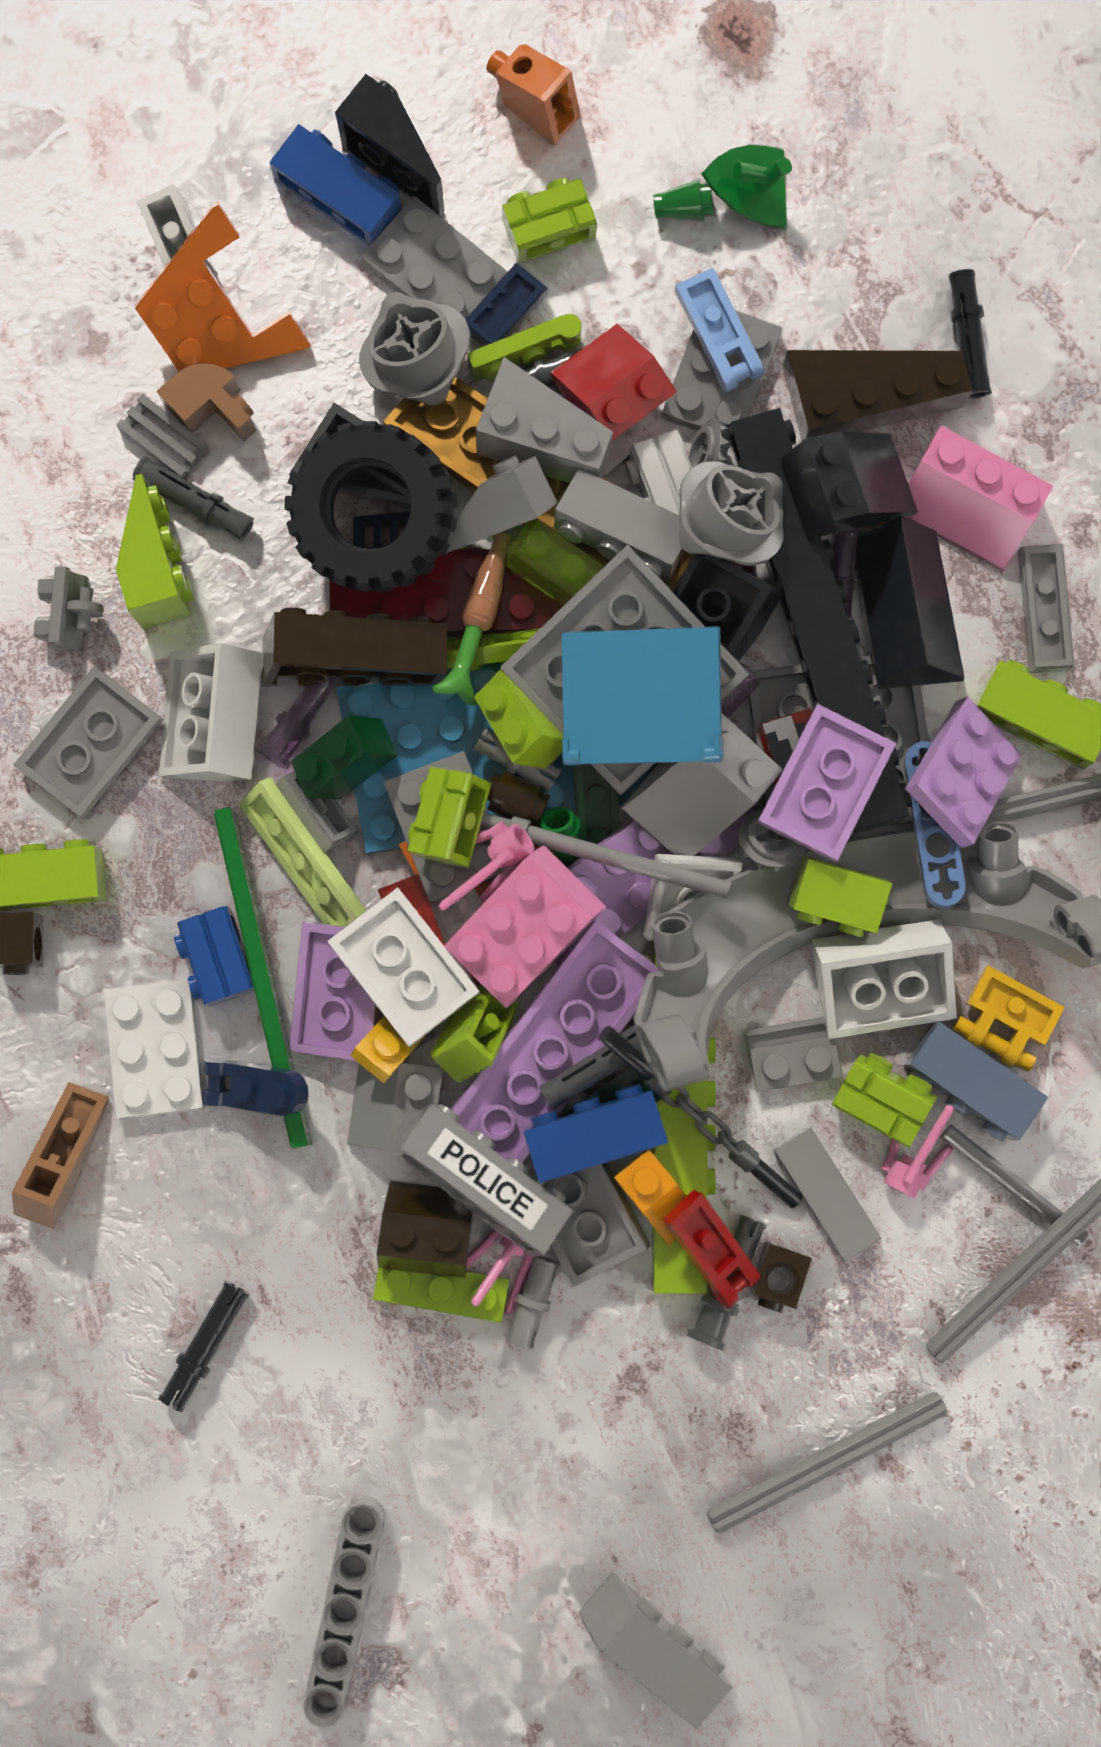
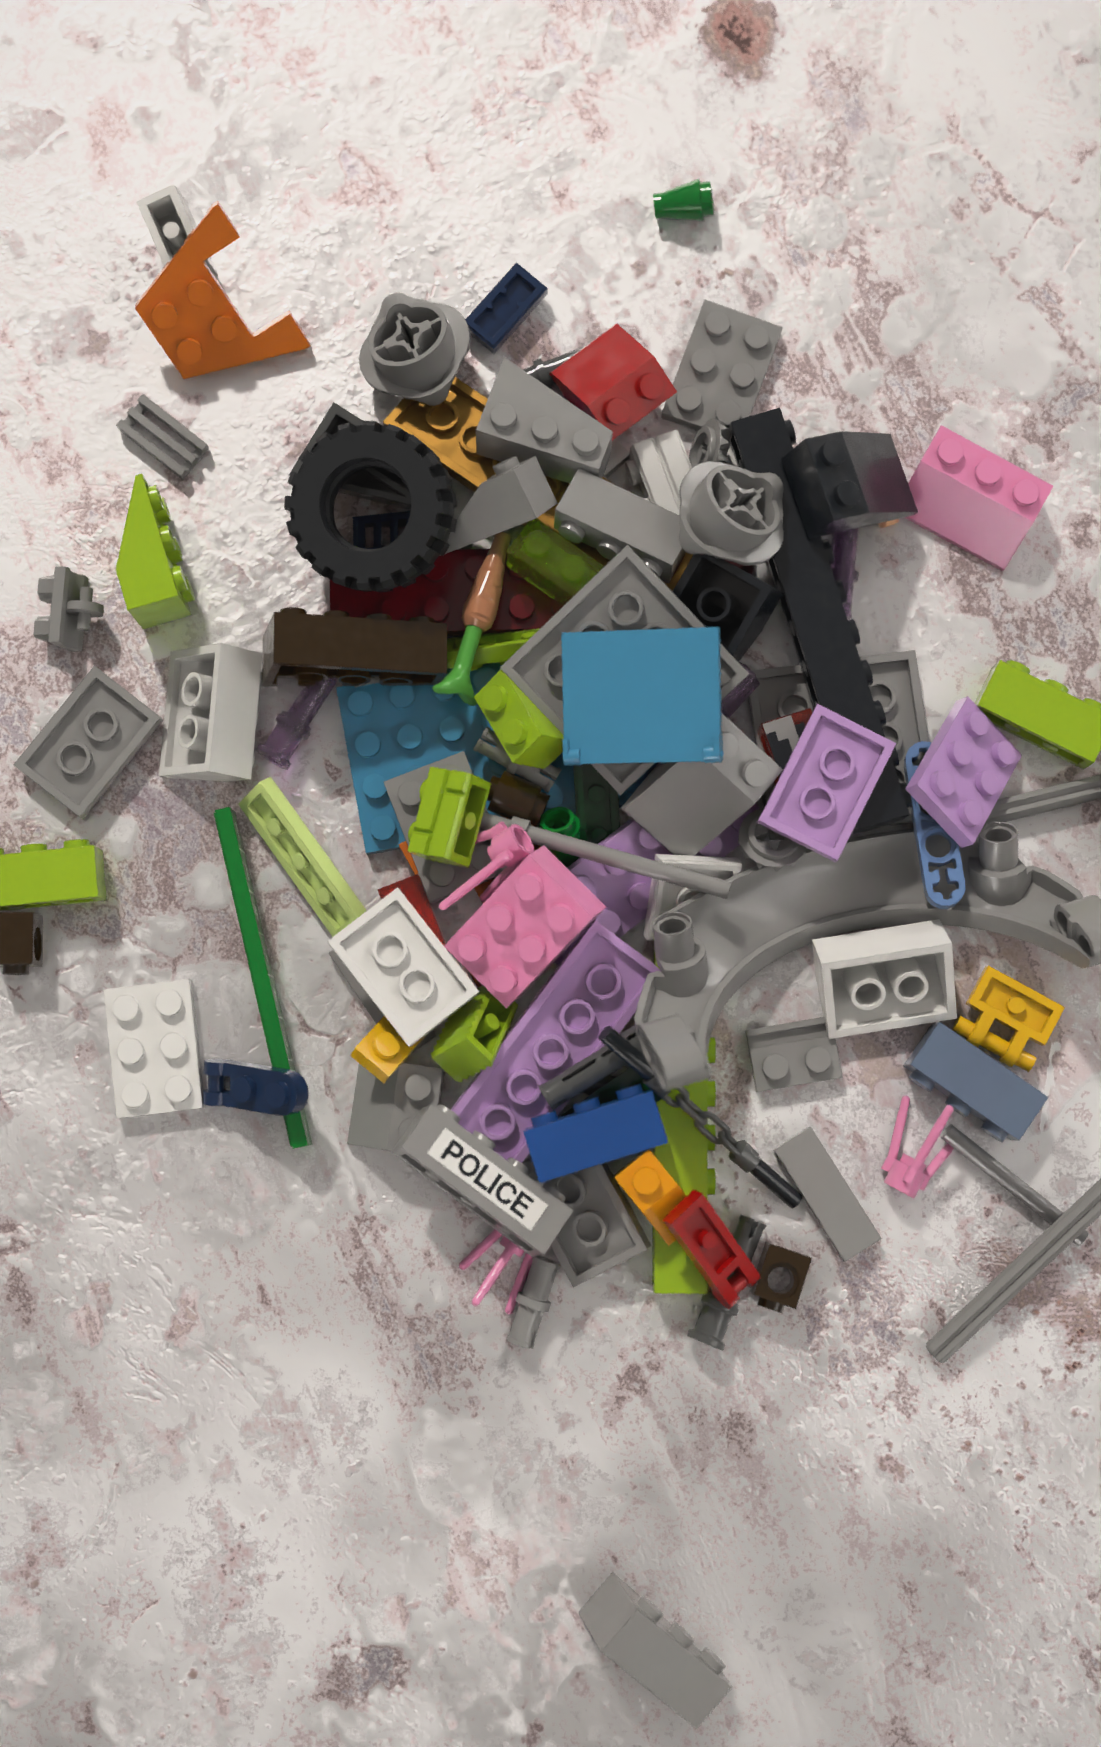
(59, 1156): medium nougat slope -> none
(201, 392): medium nougat brick -> none
(203, 1347): black pin -> none
(207, 506): dark grey pin -> none
(215, 956): blue brick -> none
(321, 817): light grey tile -> none
(329, 1002): lavender plate -> none
(335, 184): blue brick -> none
(343, 1632): light grey beam -> none
(344, 757): dark green brick -> none
(383, 137): black slope -> none
(424, 1231): dark brown slope -> none
(432, 260): light grey plate -> none
(442, 1293): lime plate -> none
(526, 346): lime plate -> none
(536, 90): orange torso -> none
(548, 219): lime brick -> none
(718, 329): light blue plate -> none
(752, 182): green shield -> none
(827, 1462): light grey axle -> none
(839, 895): lime brick -> none
(871, 387): dark brown wedge -> none
(885, 1098): lime brick -> none
(907, 606): black slope -> none
(967, 317): black pin -> none
(1046, 608): light grey tile -> none

